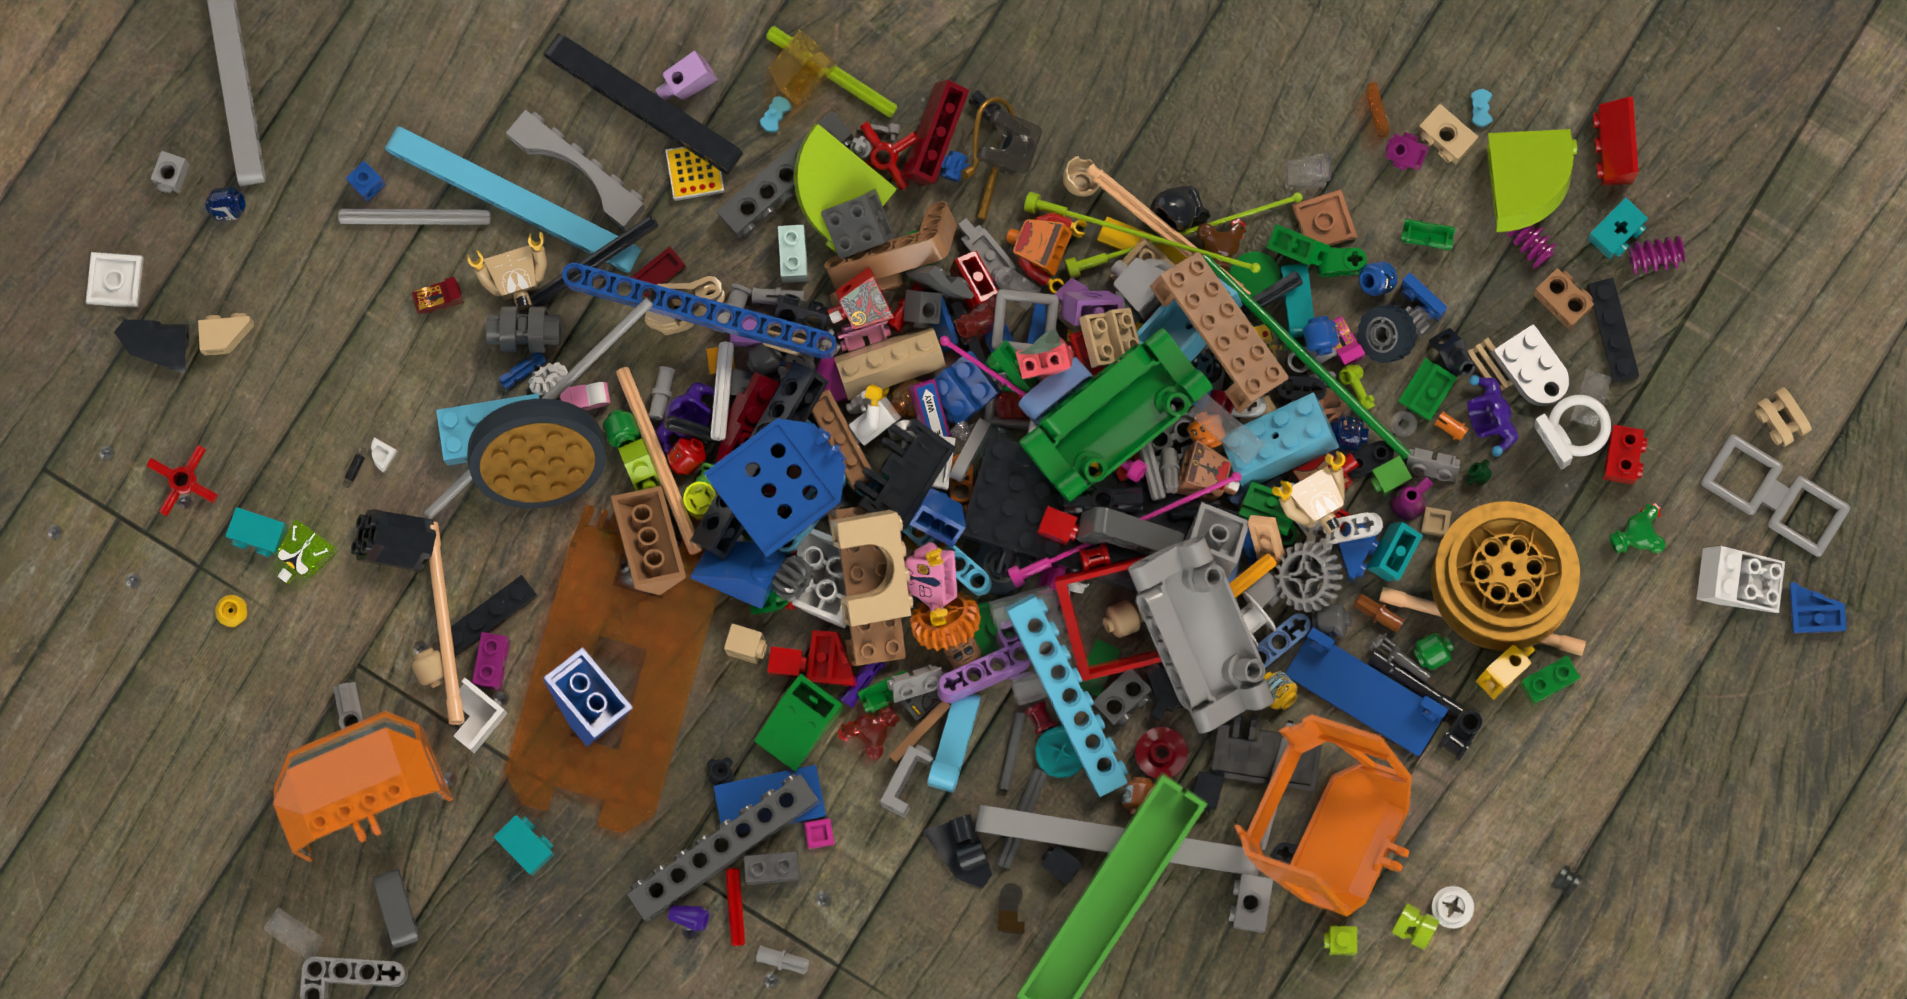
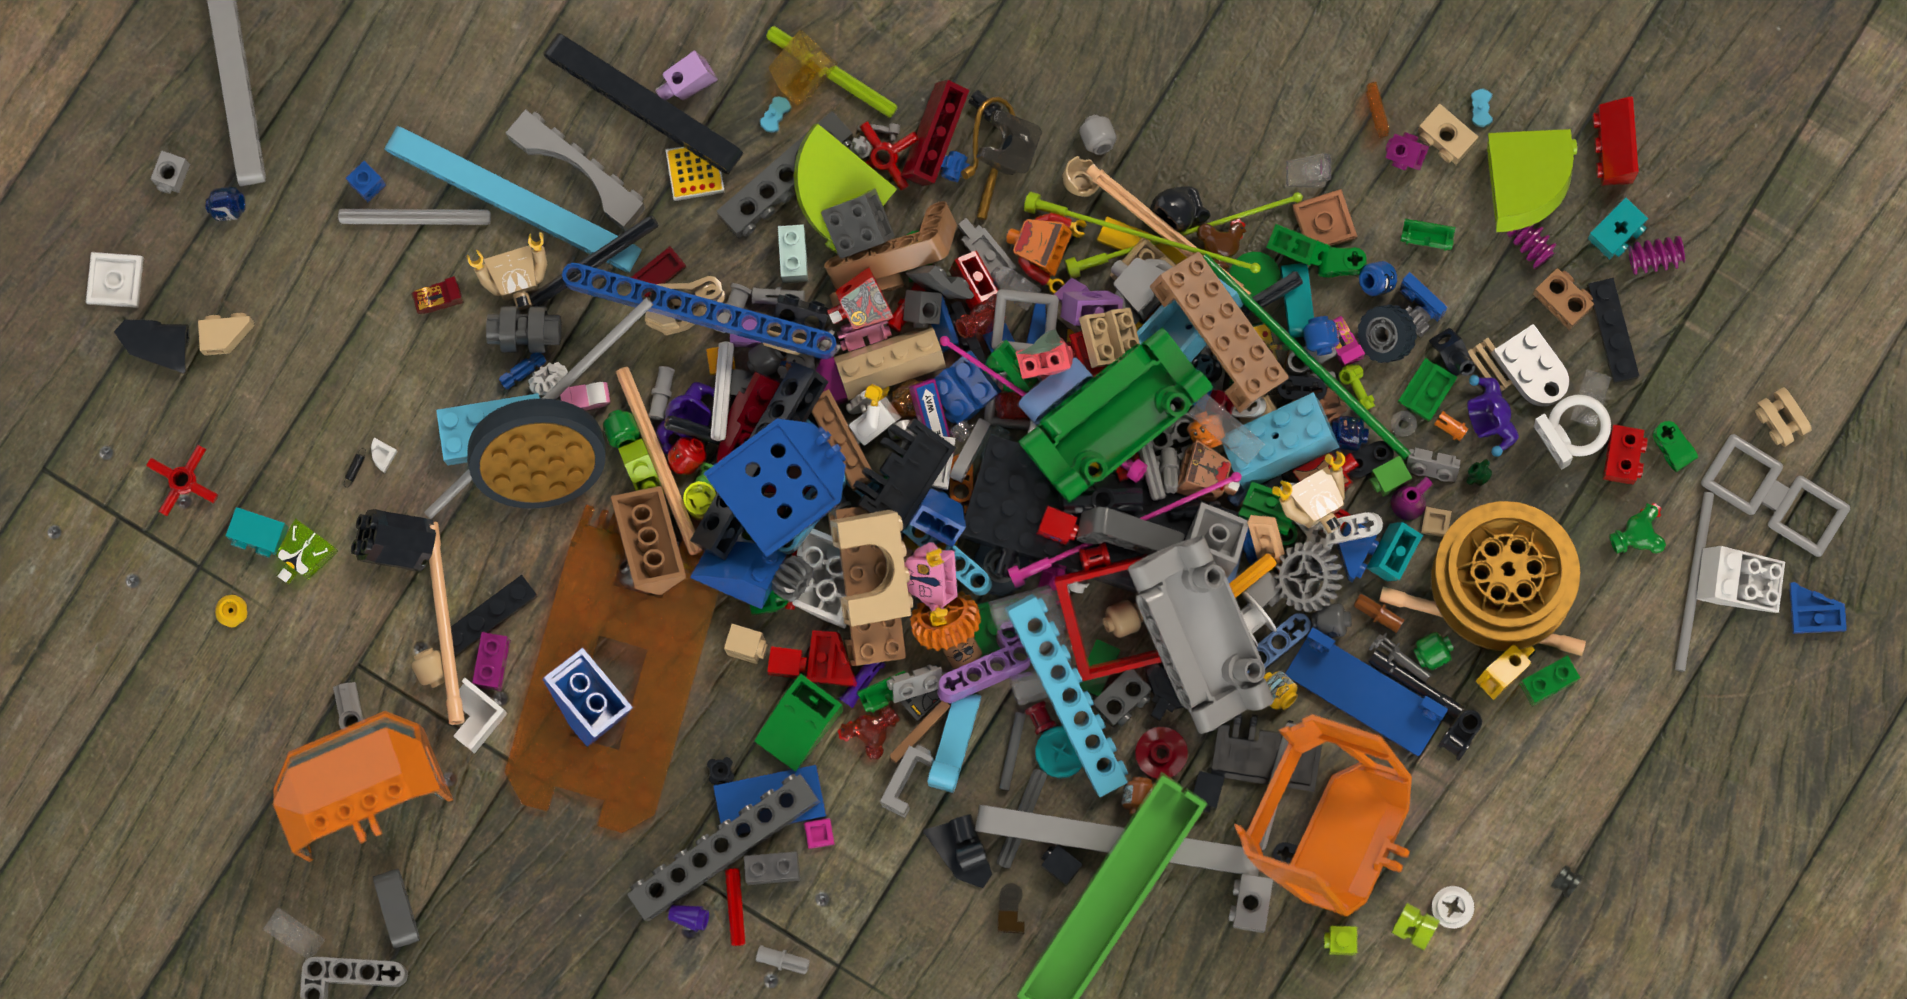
(525, 845): teal brick -> none
(1098, 134): none -> light grey head
(1676, 448): none -> green piece
(1693, 582): none -> light grey piece

